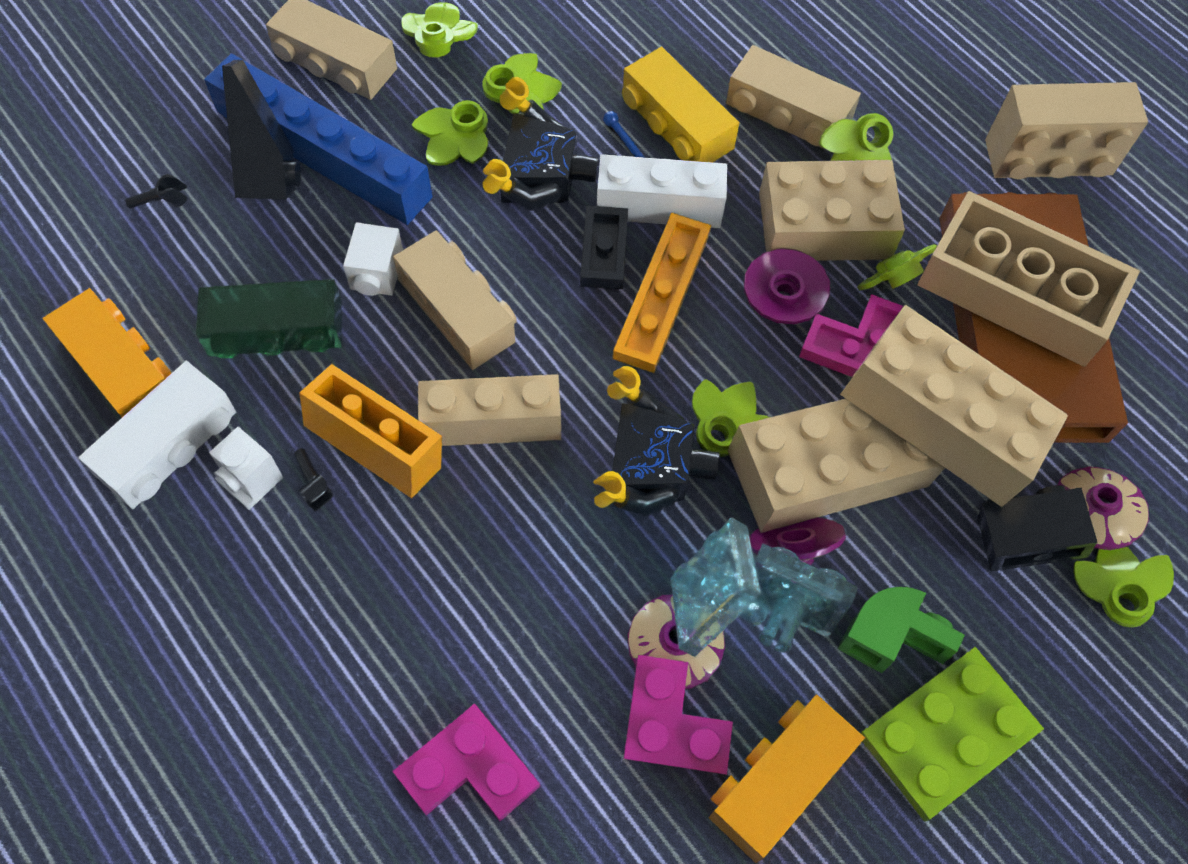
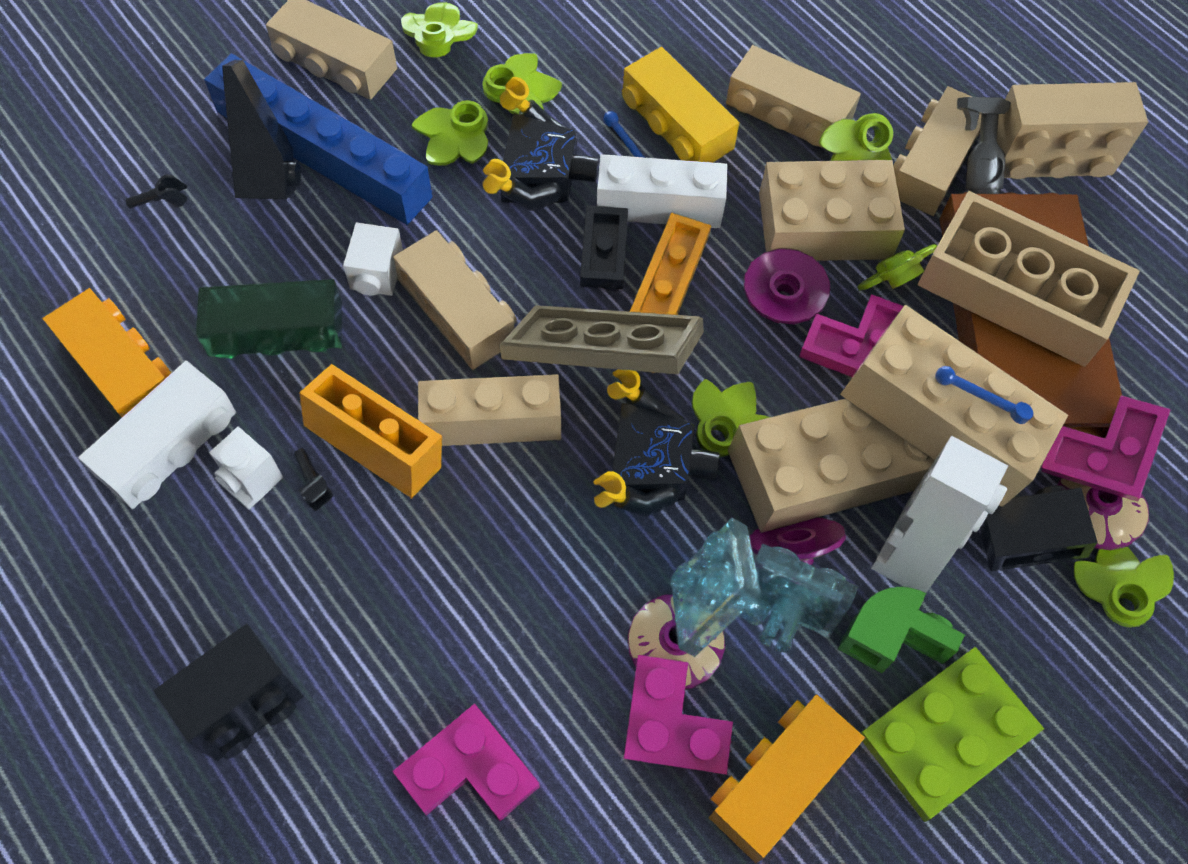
(229, 695): none -> black brick
(604, 339): none -> dark tan tile
(934, 153): none -> tan brick
(941, 515): none -> white wedge
(987, 158): none -> dark grey piece
(1019, 412): none -> blue hinge
(1115, 462): none -> dark pink plate

